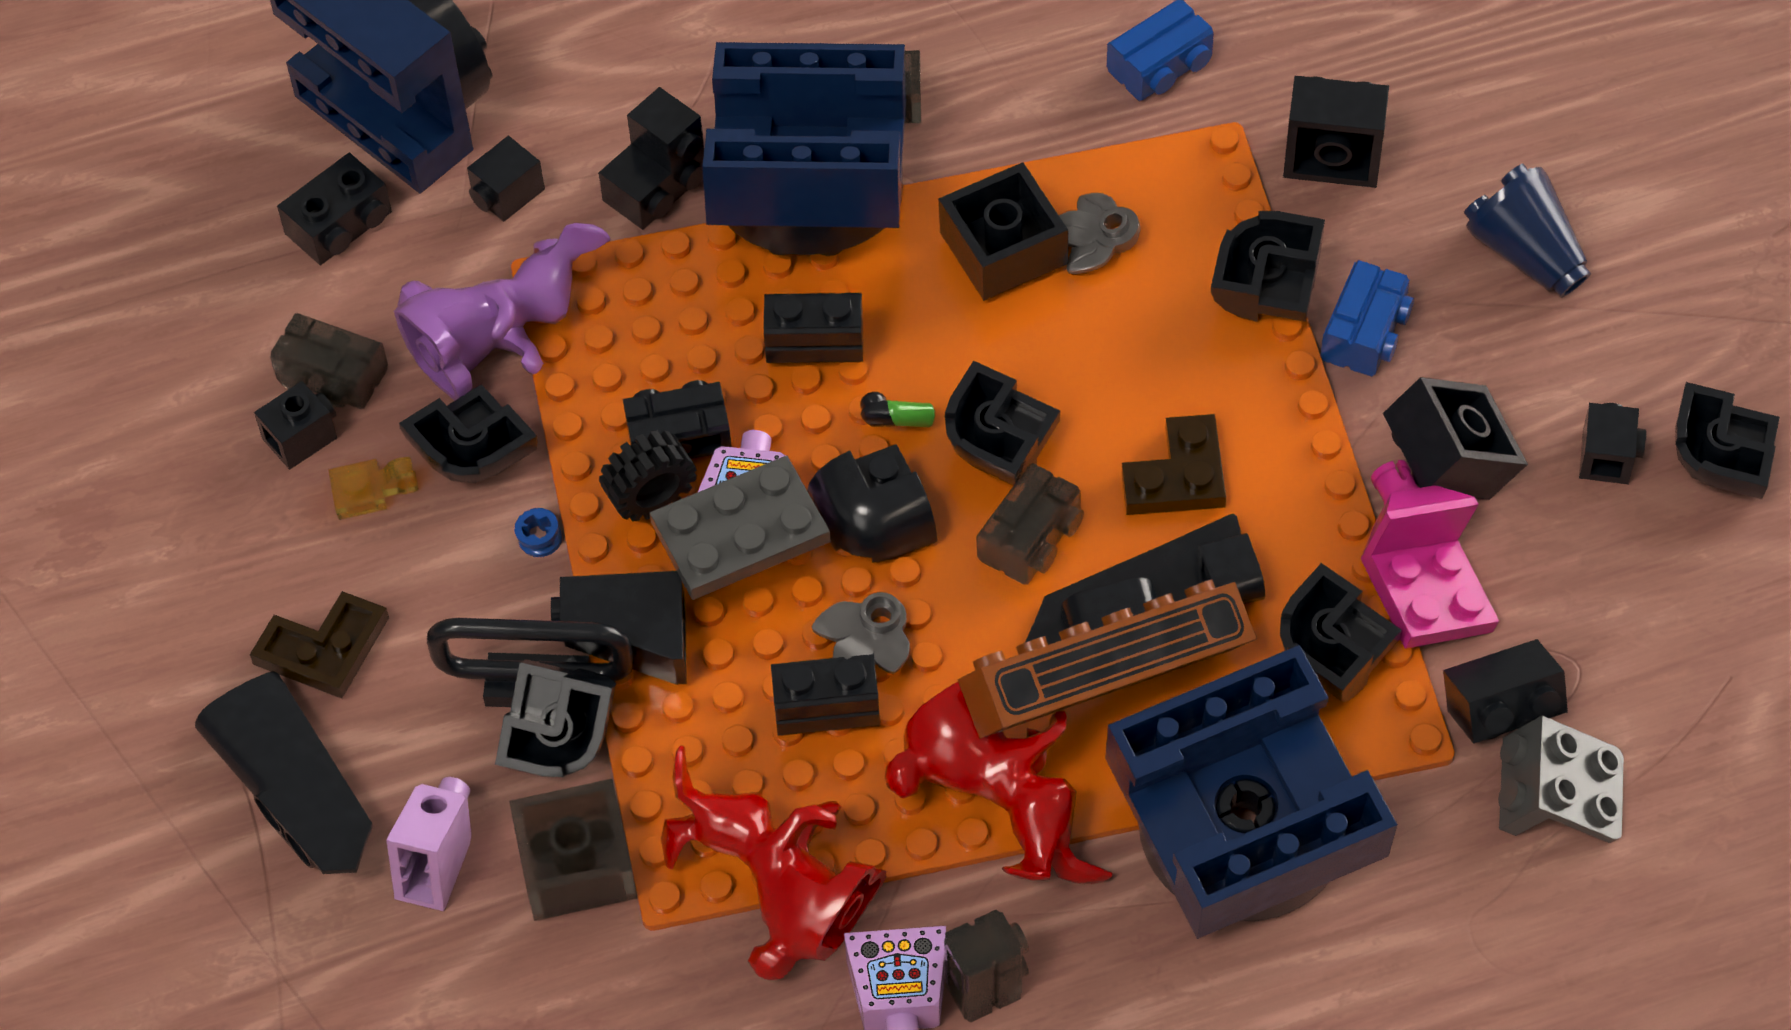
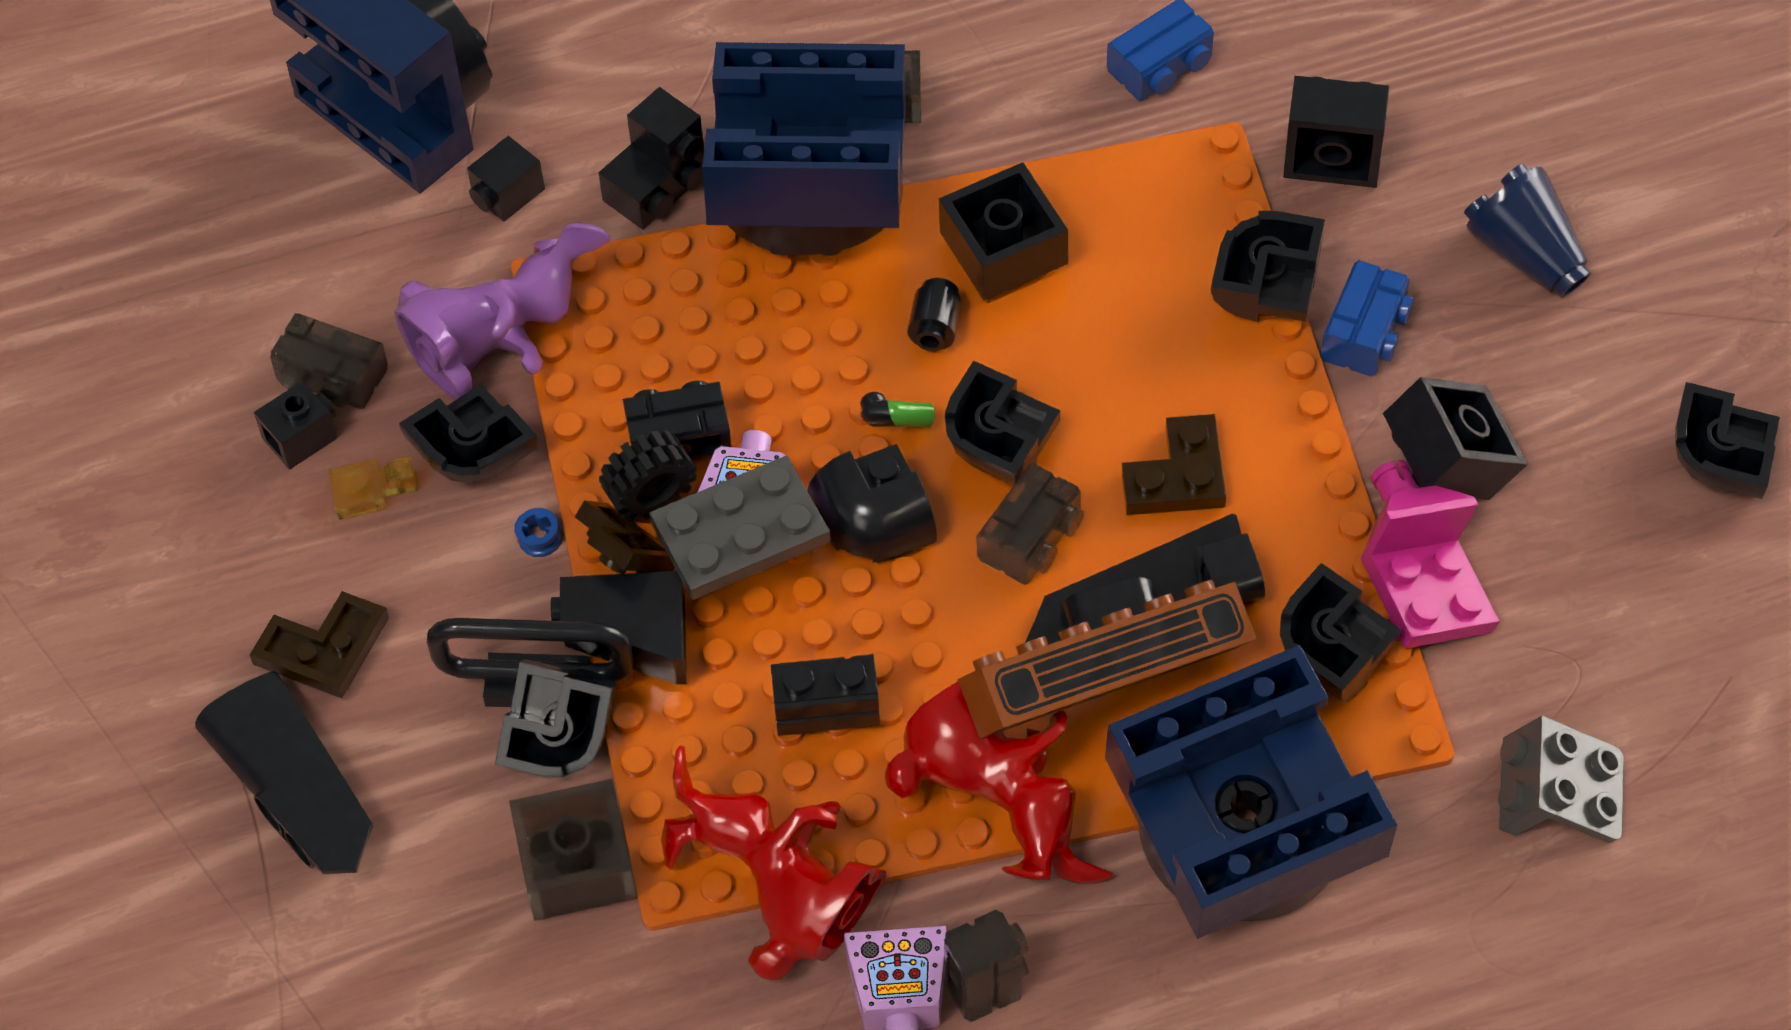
(335, 209): black brick -> none
(430, 843): lavender torso -> none
(621, 541): none -> dark brown plate
(813, 327): black brick -> none
(857, 634): flat silver plate -> none
(935, 314): none -> black brick
(1093, 233): flat silver plate -> none
(1505, 690): black brick -> none
(1610, 443): black brick -> none

